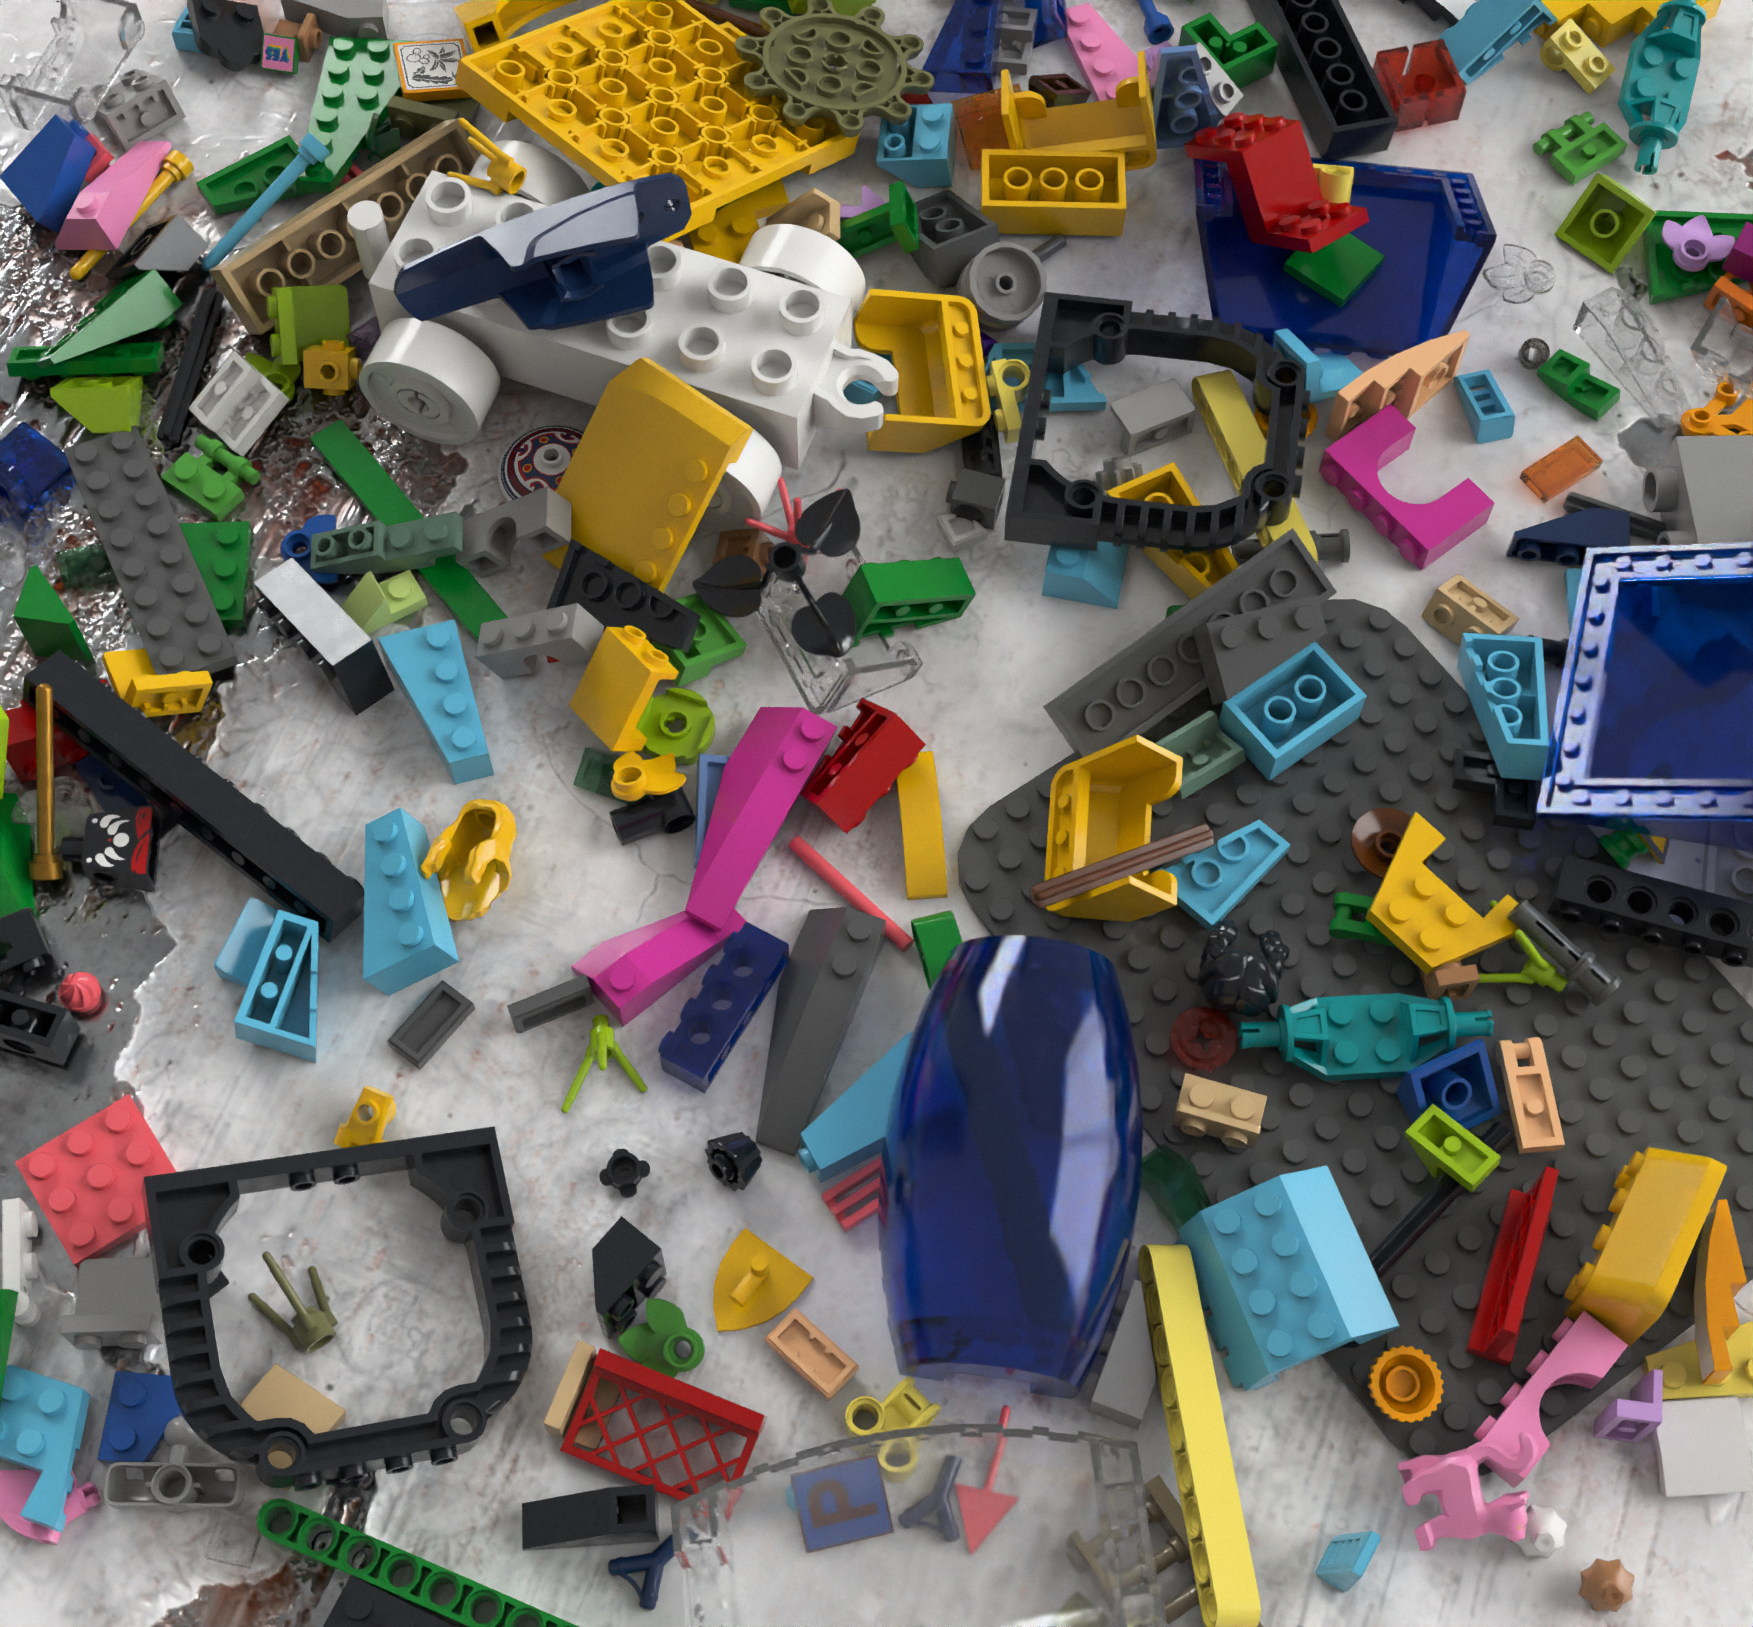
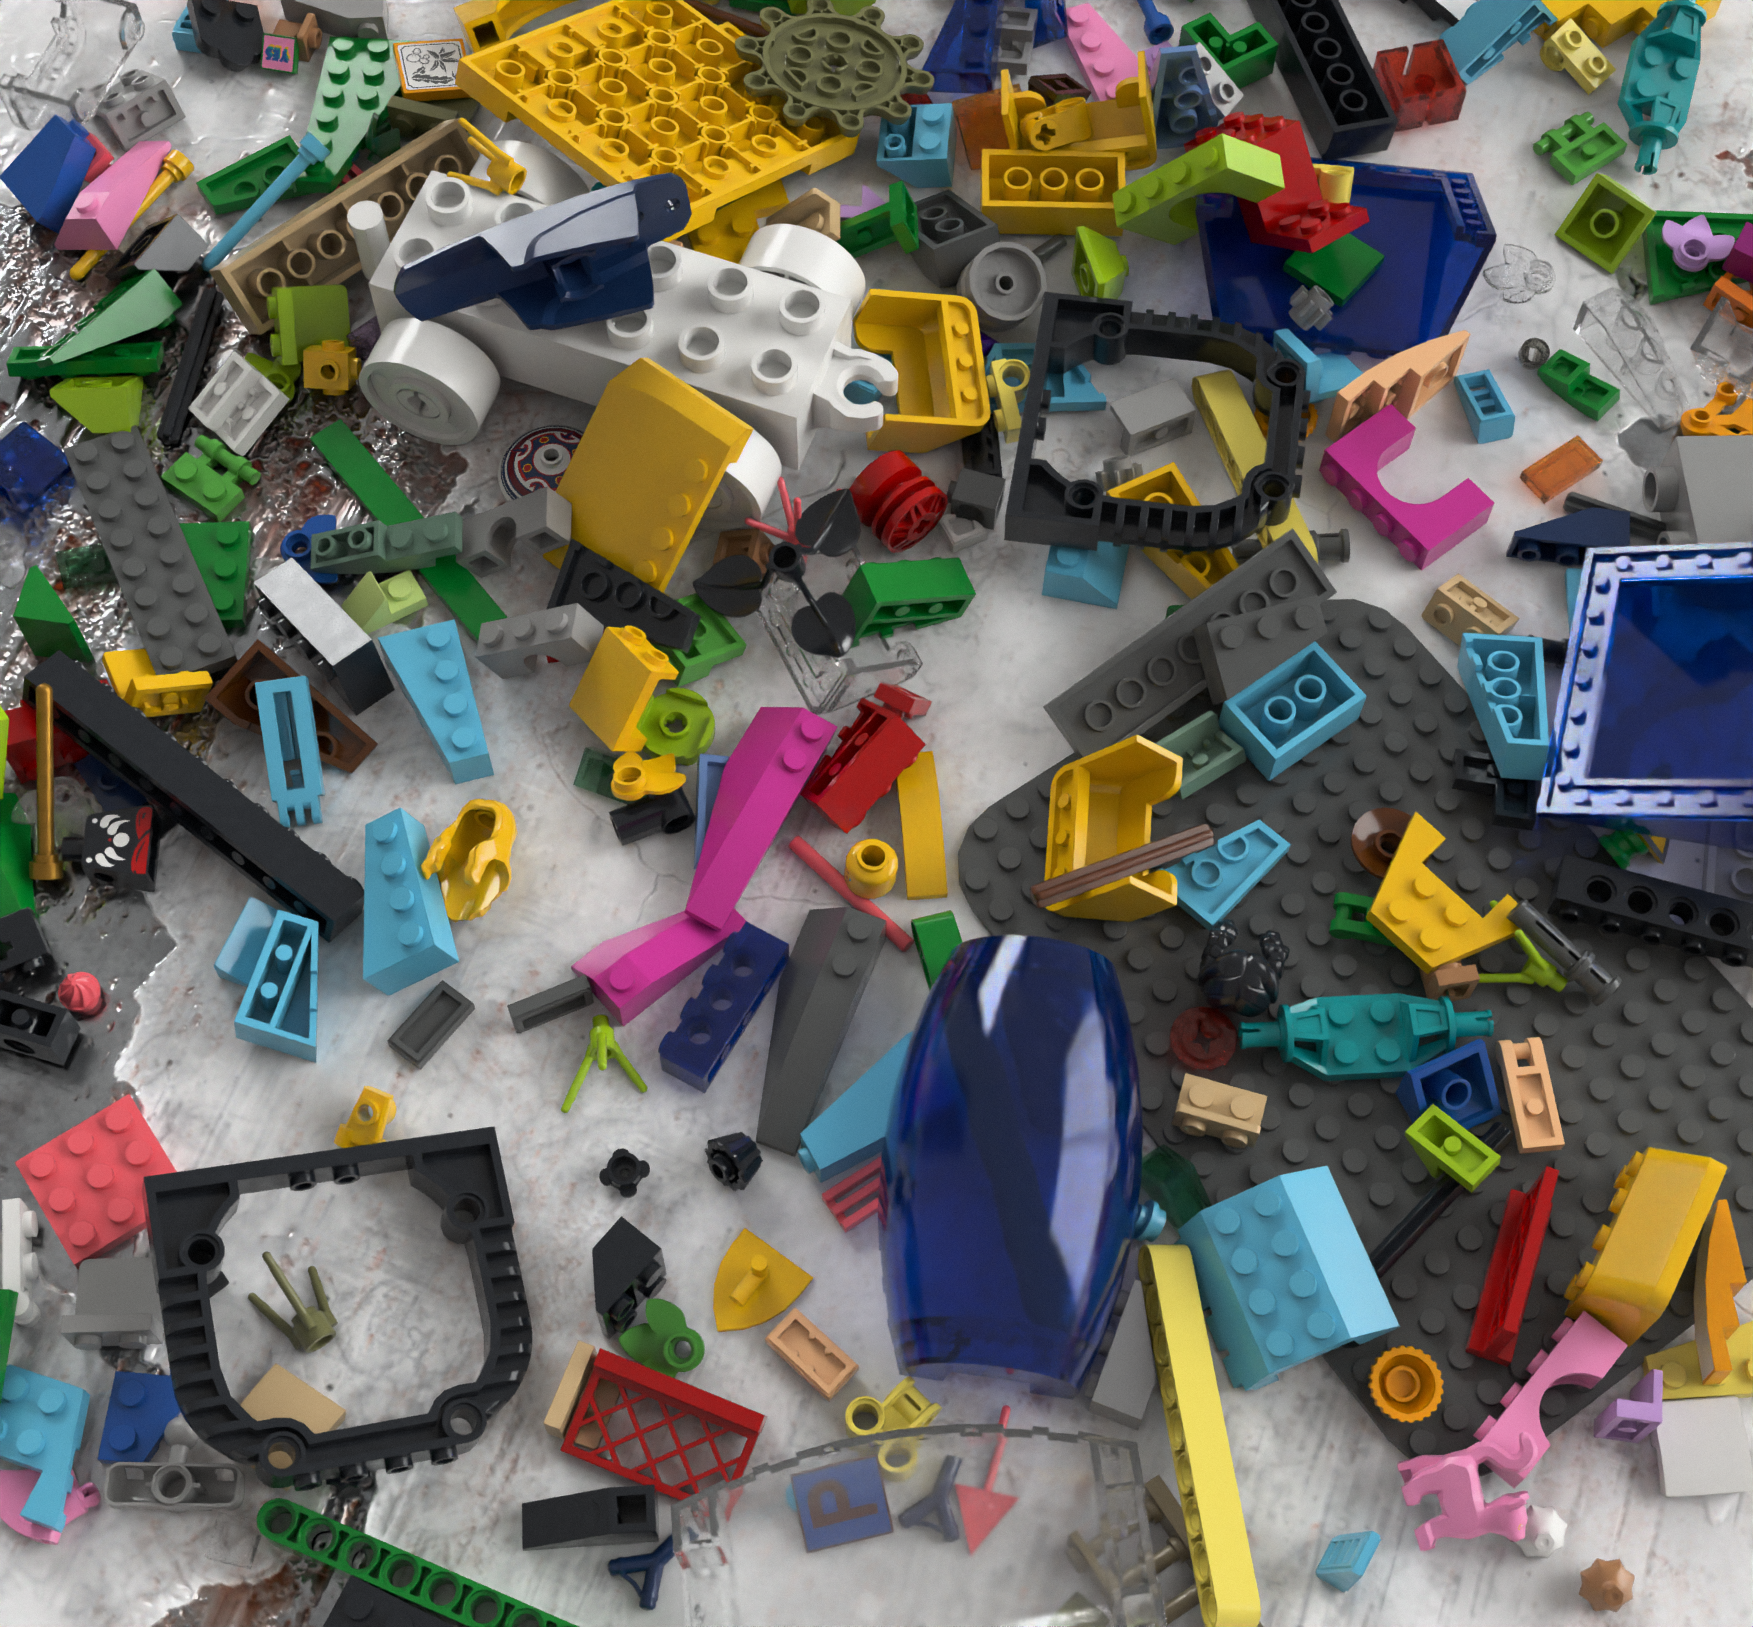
(291, 735): none -> medium azure hinge
(338, 737): none -> reddish brown wedge
(870, 868): none -> yellow head
(897, 501): none -> red wheel
(901, 700): none -> red plate
(1063, 123): none -> yellow piece
(1097, 265): none -> lime slope
(1149, 1221): none -> medium azure plate
(1163, 203): none -> lime arch
(1311, 308): none -> light grey gear

